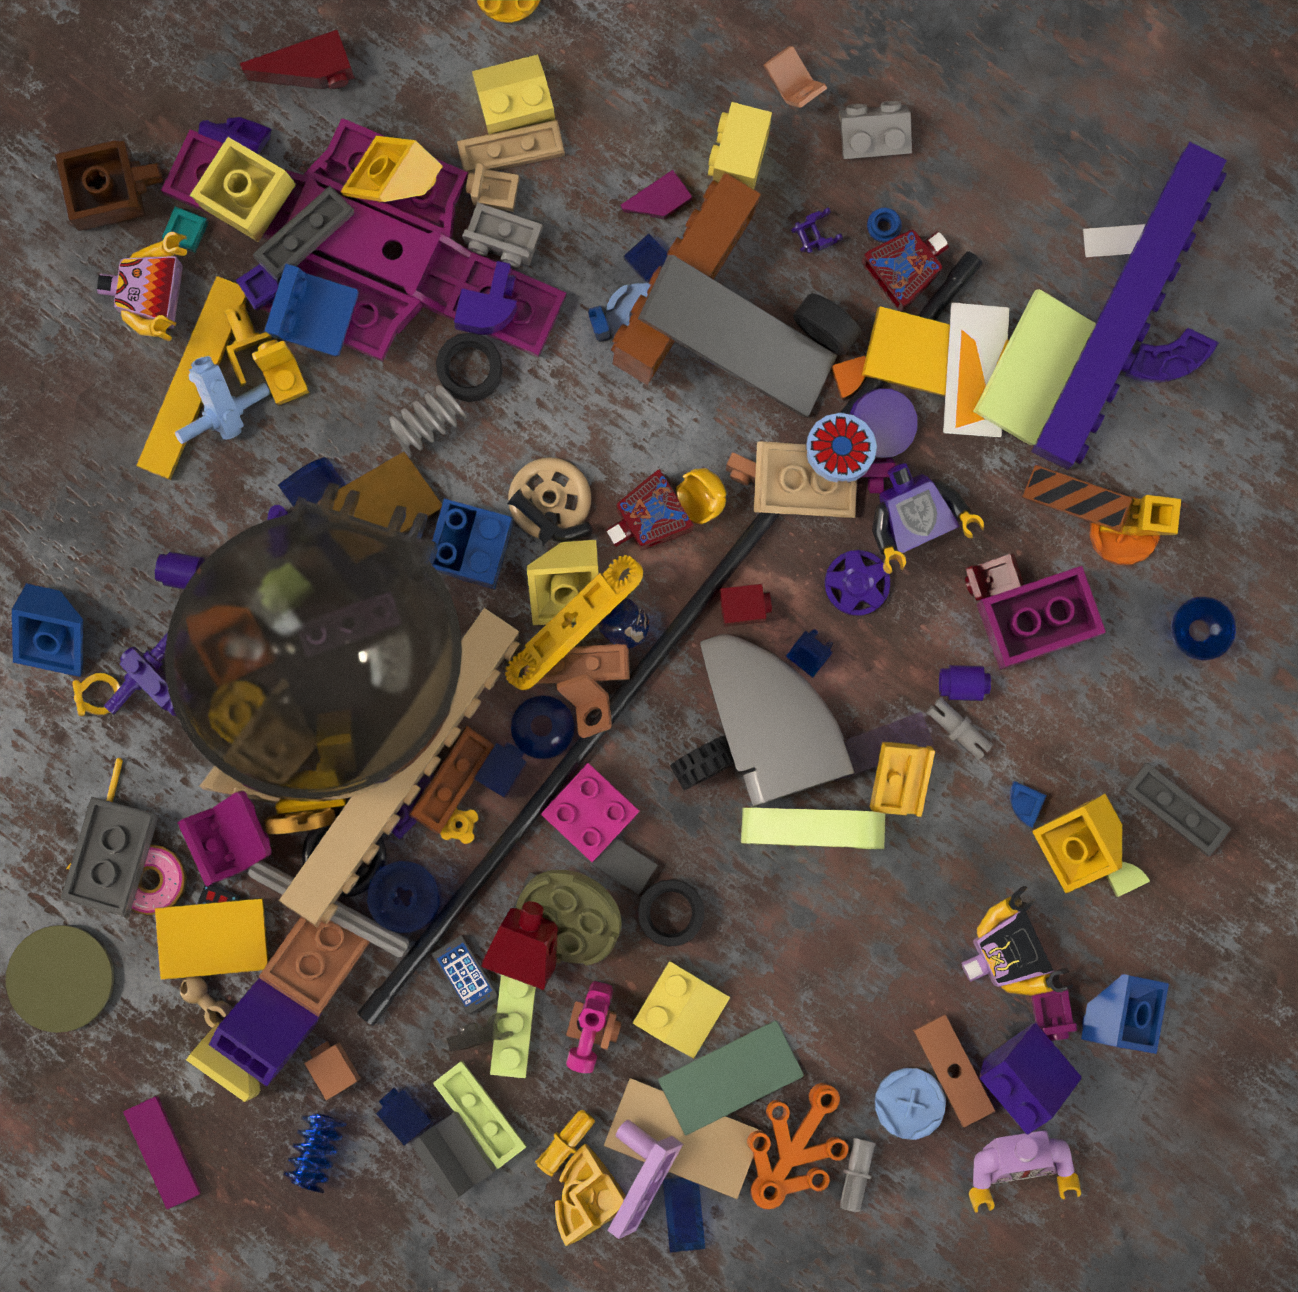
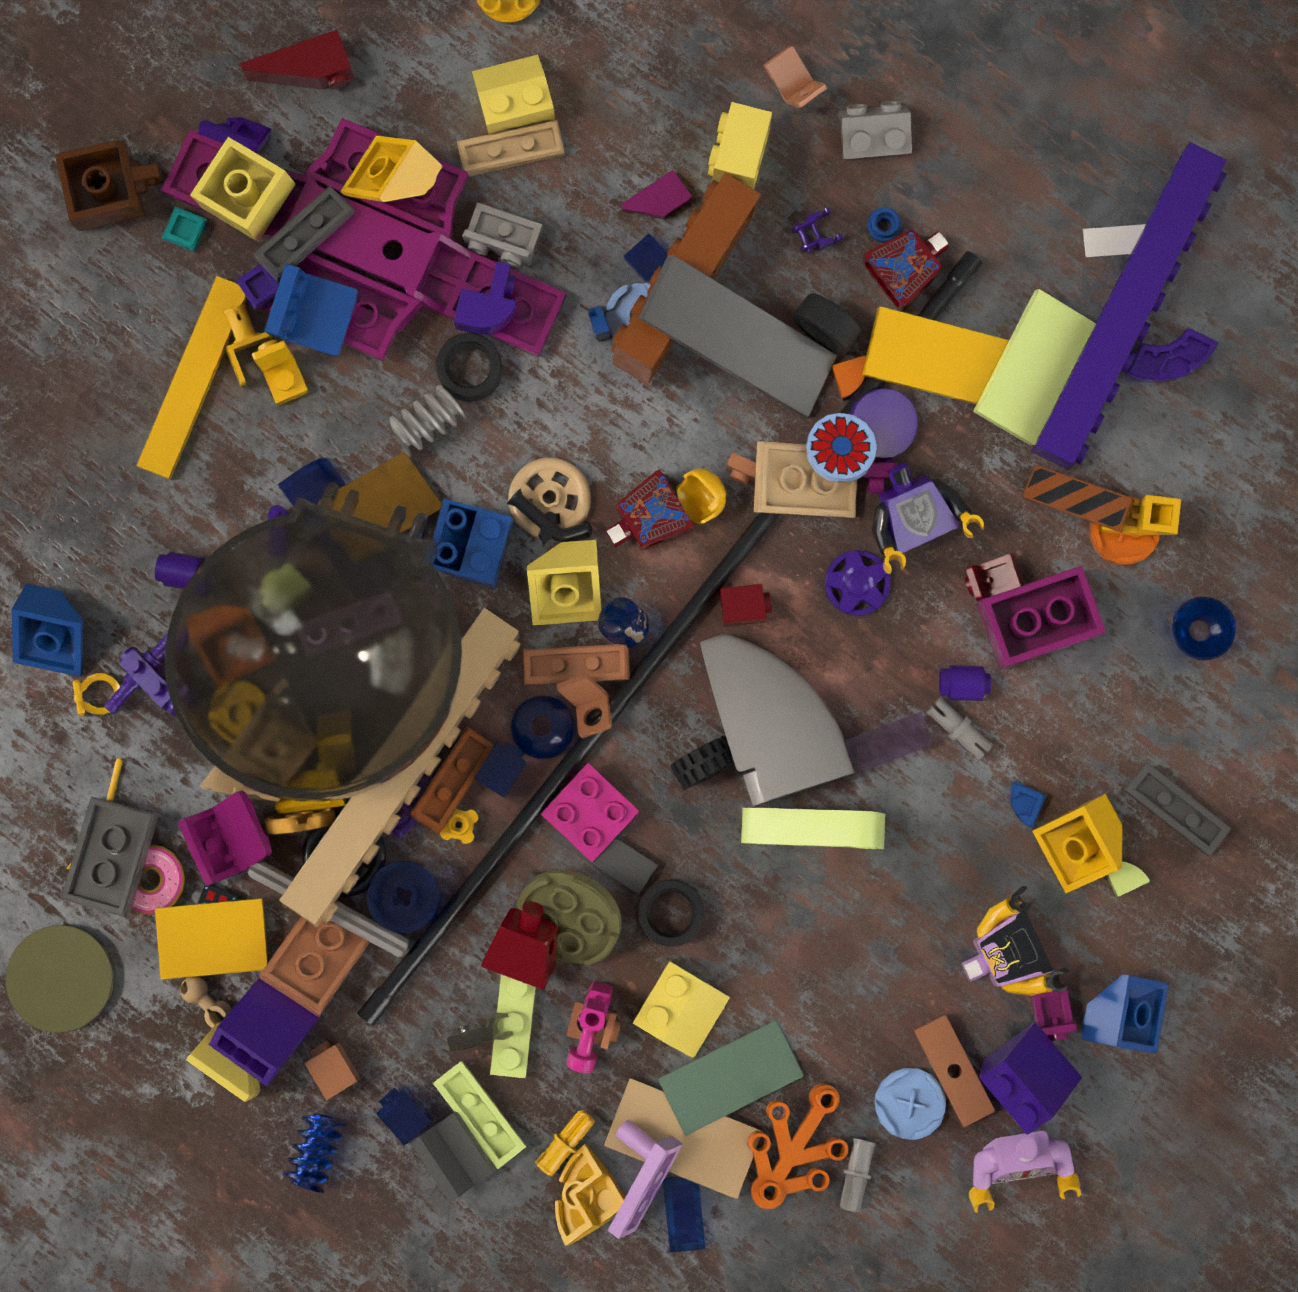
(148, 287): torso -> none
(162, 1152): magenta tile -> none
(220, 408): light blue piece -> none
(464, 974): tile -> none
(493, 188): tan bracket -> none
(587, 608): yellow piece -> none
(810, 653): clear blue tile -> none
(902, 779): yellow plate -> none
(973, 351): white sticker -> none

